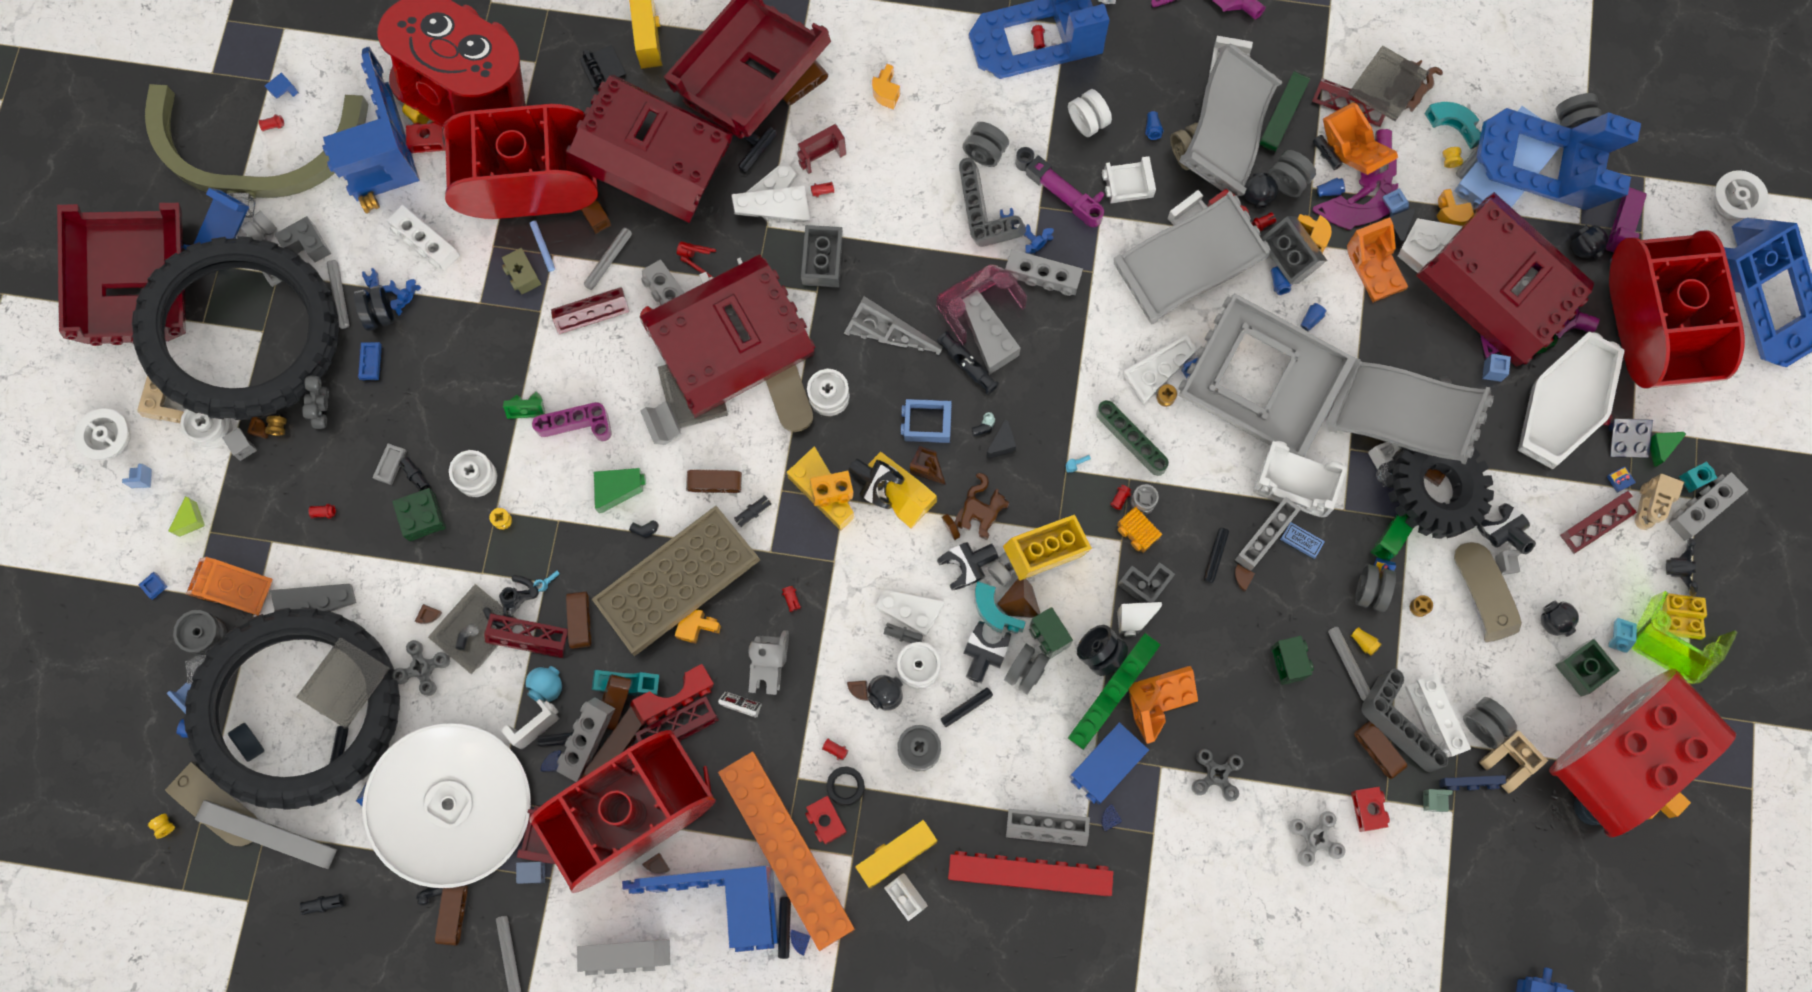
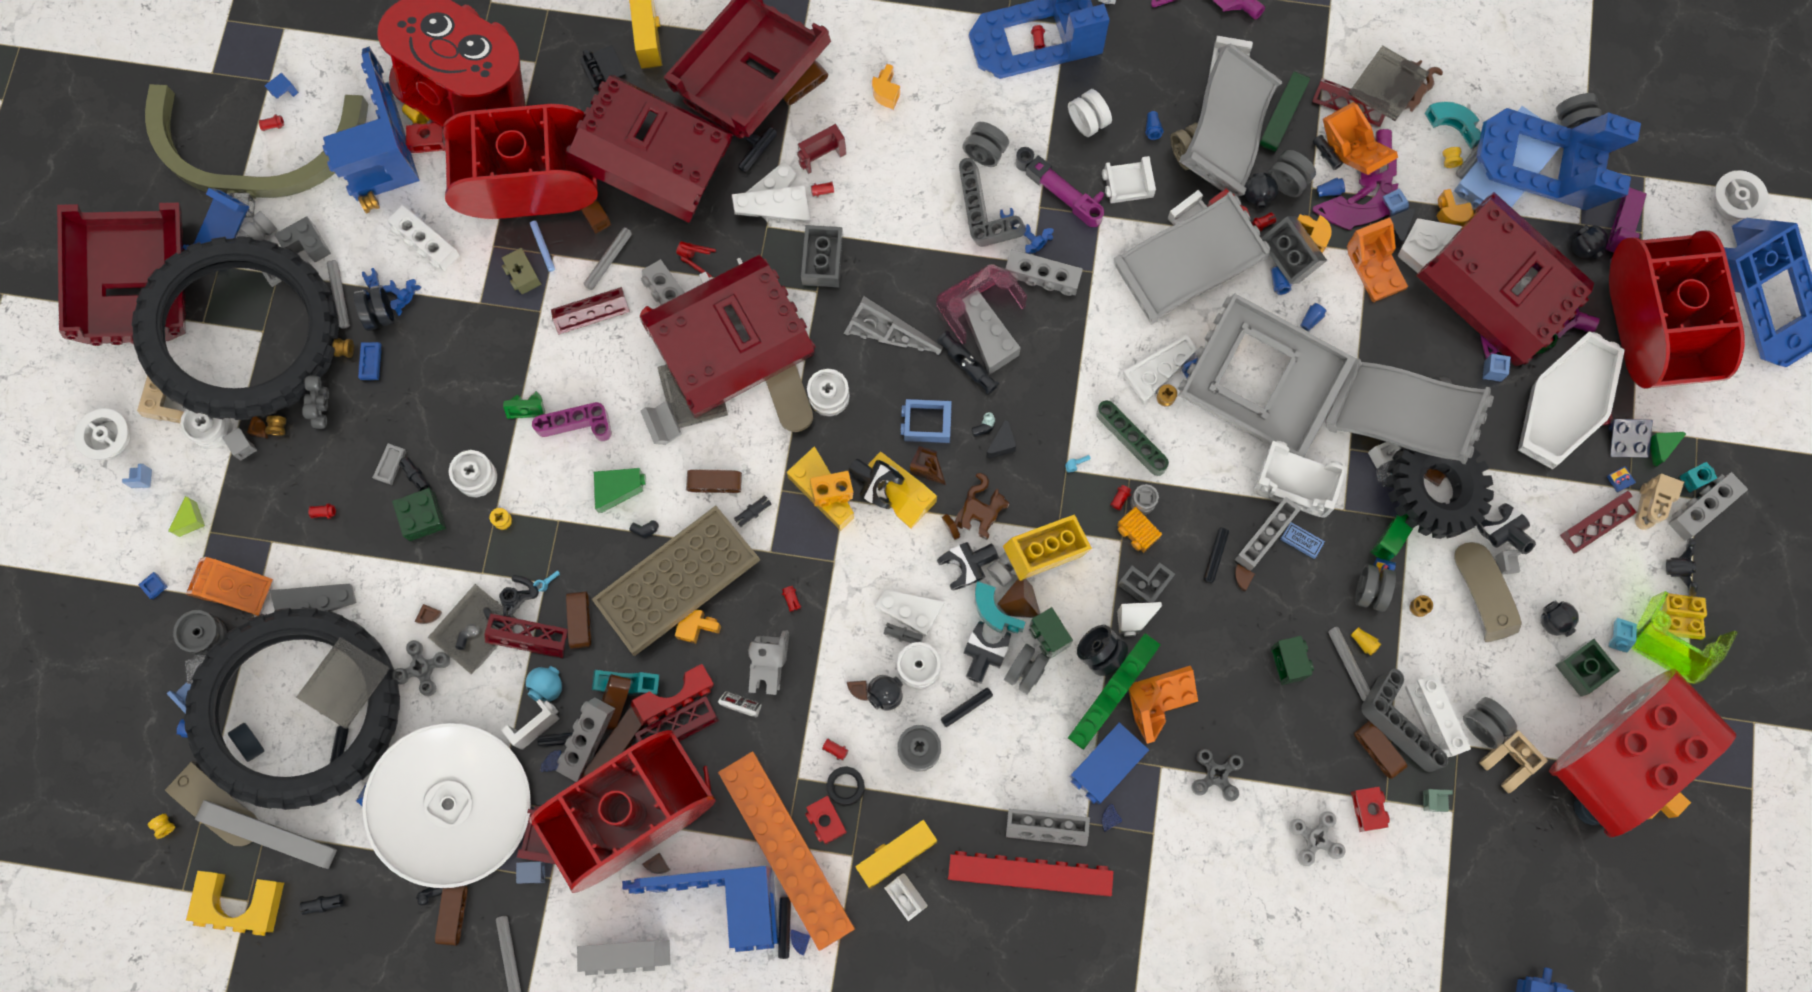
(207, 909): none -> yellow arch
(343, 347): none -> pearl gold wheel
(1472, 783): dark blue plate -> none

